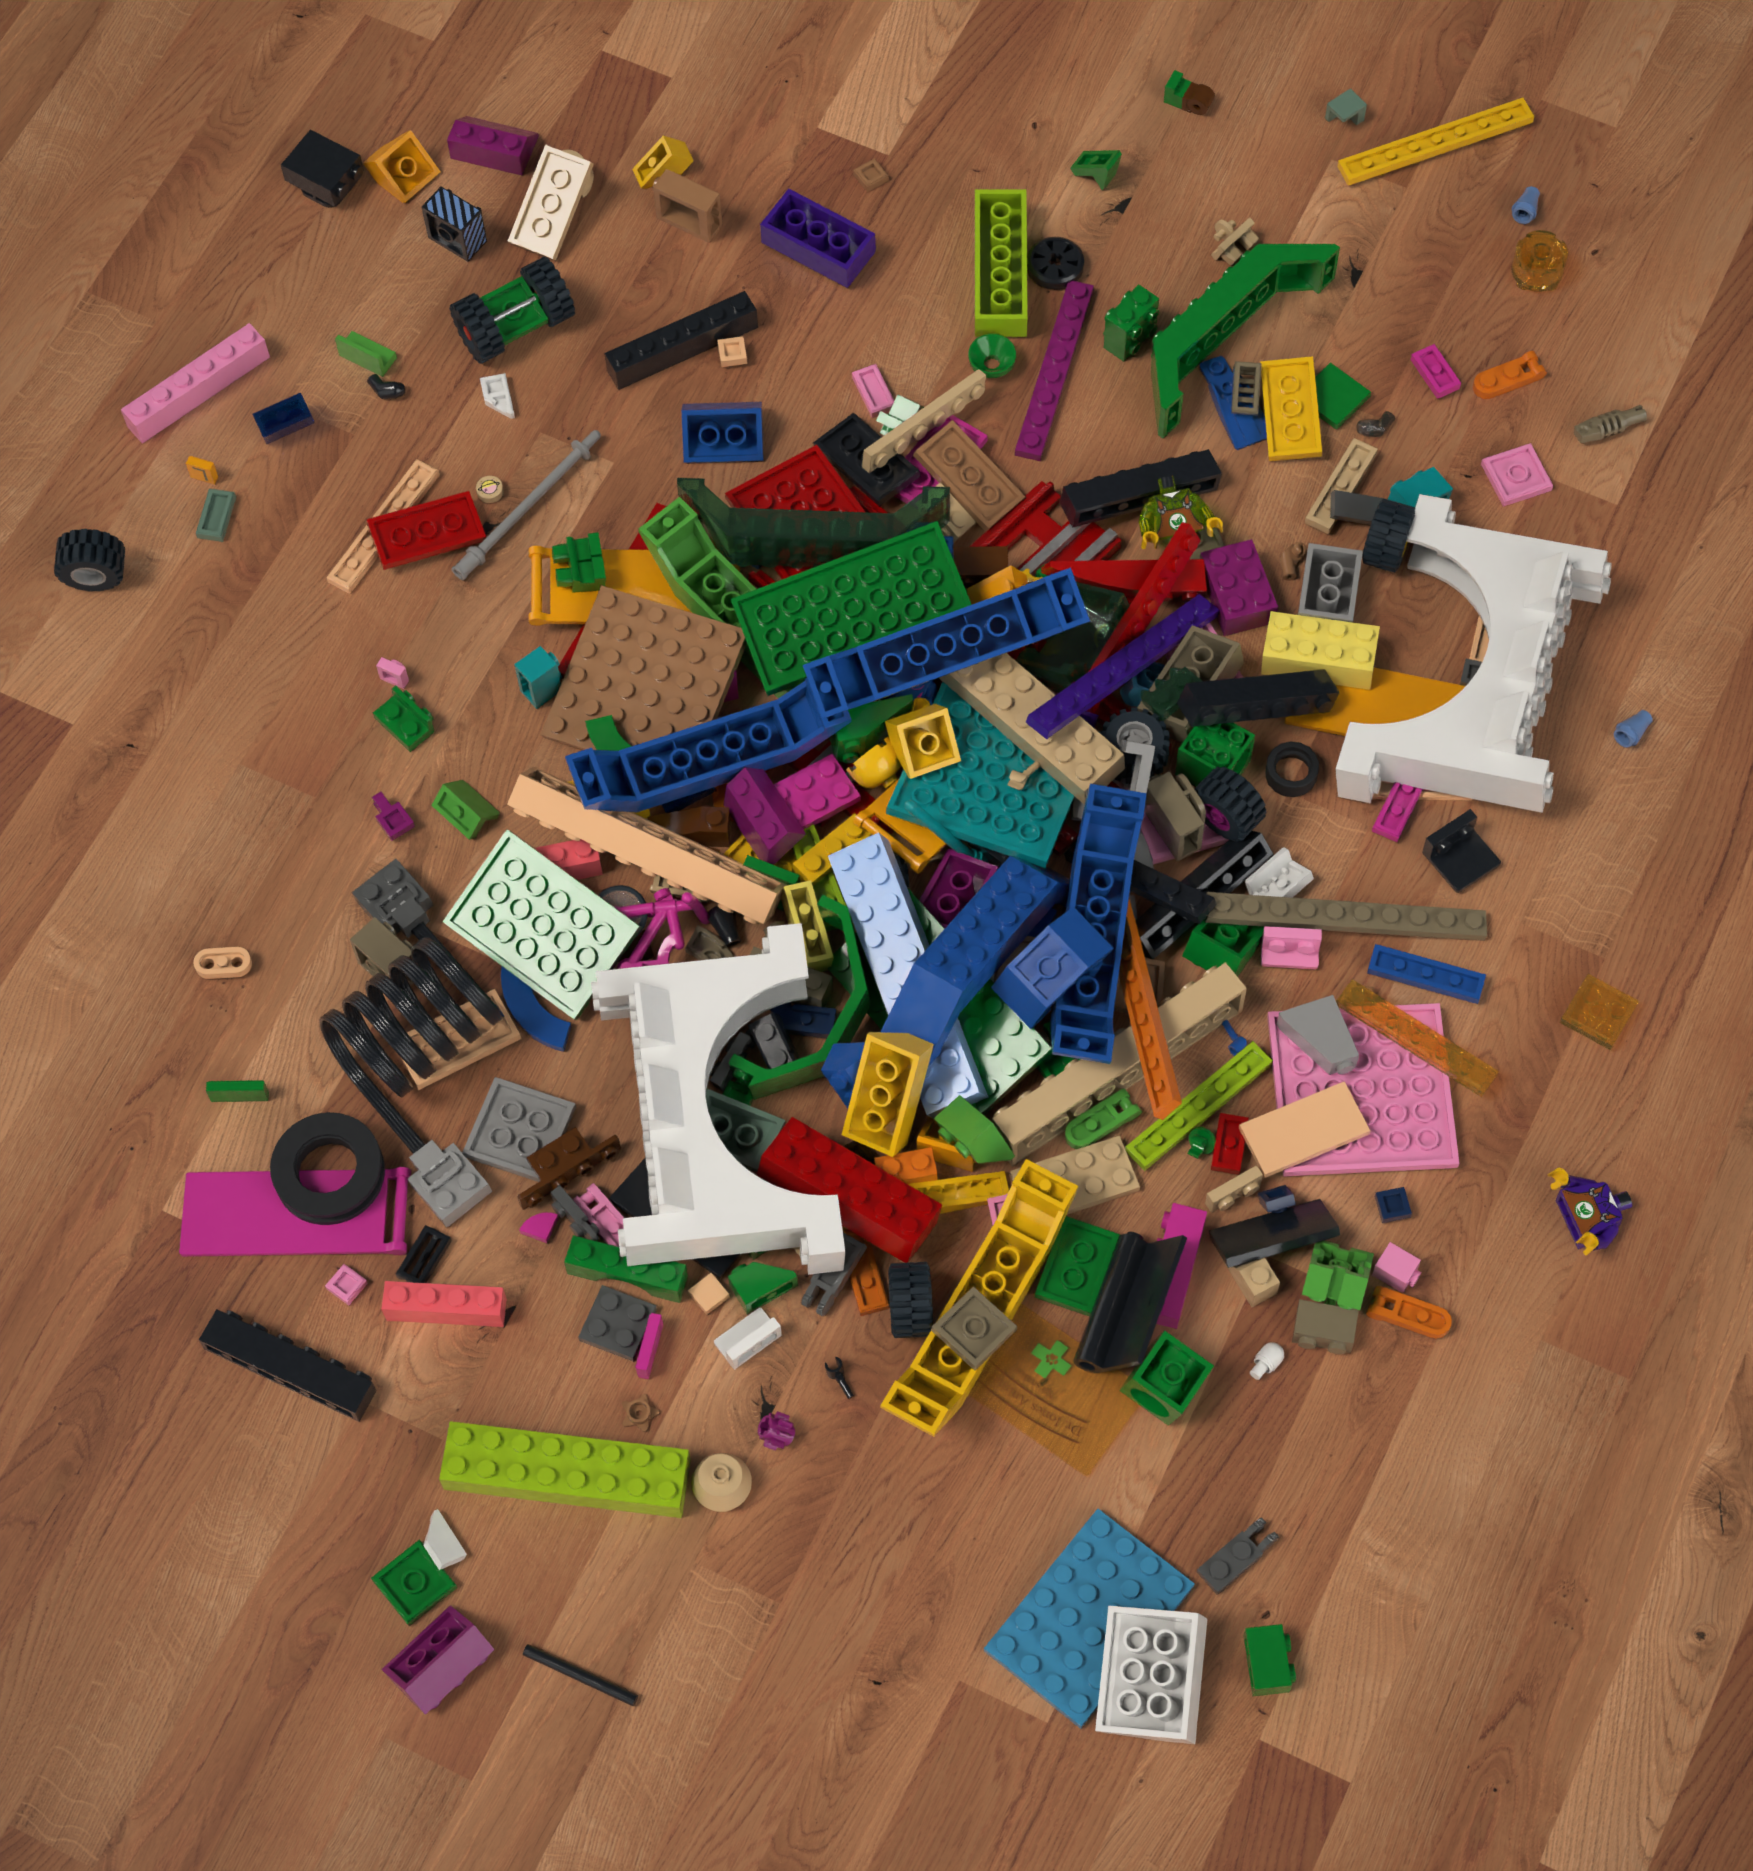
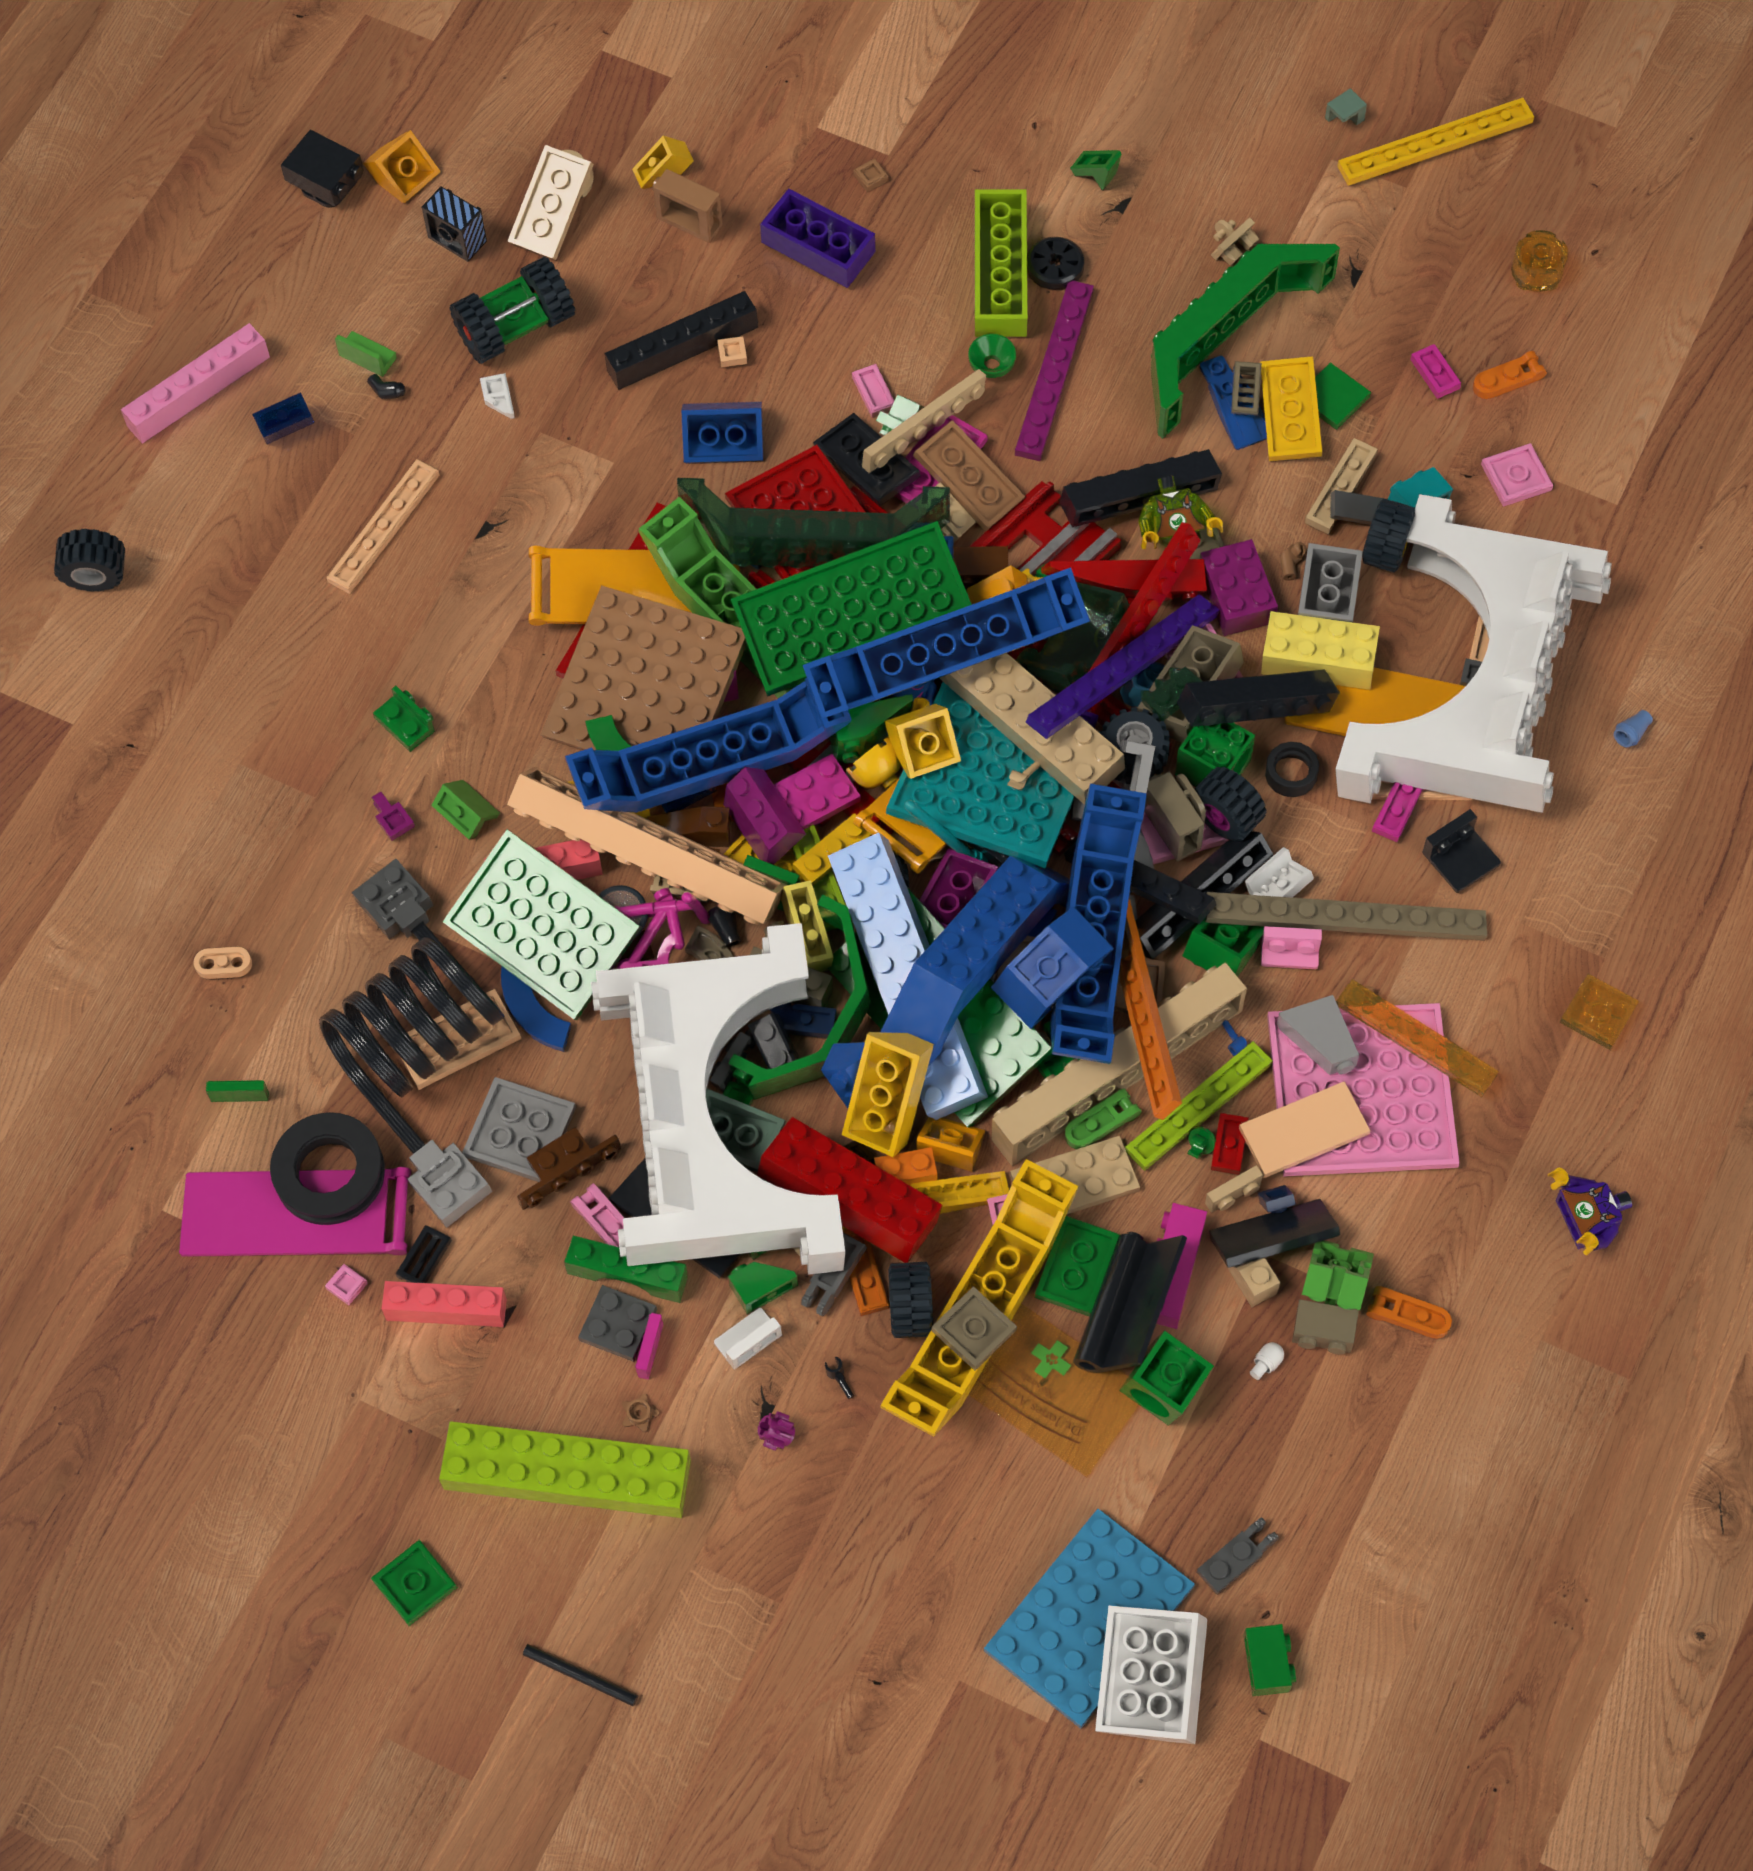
(202, 470): light orange tile -> none
(216, 515): sand green tile -> none
(287, 1364): black brick -> none
(378, 947): dark tan brick -> none
(392, 672): bright pink plate -> none
(426, 530): red plate -> none
(438, 1659): magenta slope -> none
(442, 1543): white tile -> none
(476, 555): light grey bar -> none
(489, 489): tan tile -> none
(491, 144): magenta slope -> none
(538, 676): teal brick -> none
(539, 1226): dark pink tile -> none
(565, 1206): dark grey hinge -> none
(584, 562): green hips -> none
(708, 1293): light nougat tile -> none
(721, 1482): tan cone -> none
(972, 1133): bright green slope -> none
(1131, 322): green brick -> none
(1187, 94): leg -> none
(1375, 428): clear smoke arm -> none
(1393, 1205): dark blue plate -> none
(1397, 1268): bright pink brick -> none
(1426, 974): blue plate -> none
(1526, 206): medium blue cone -> none
(1608, 424): dark tan hinge -> none

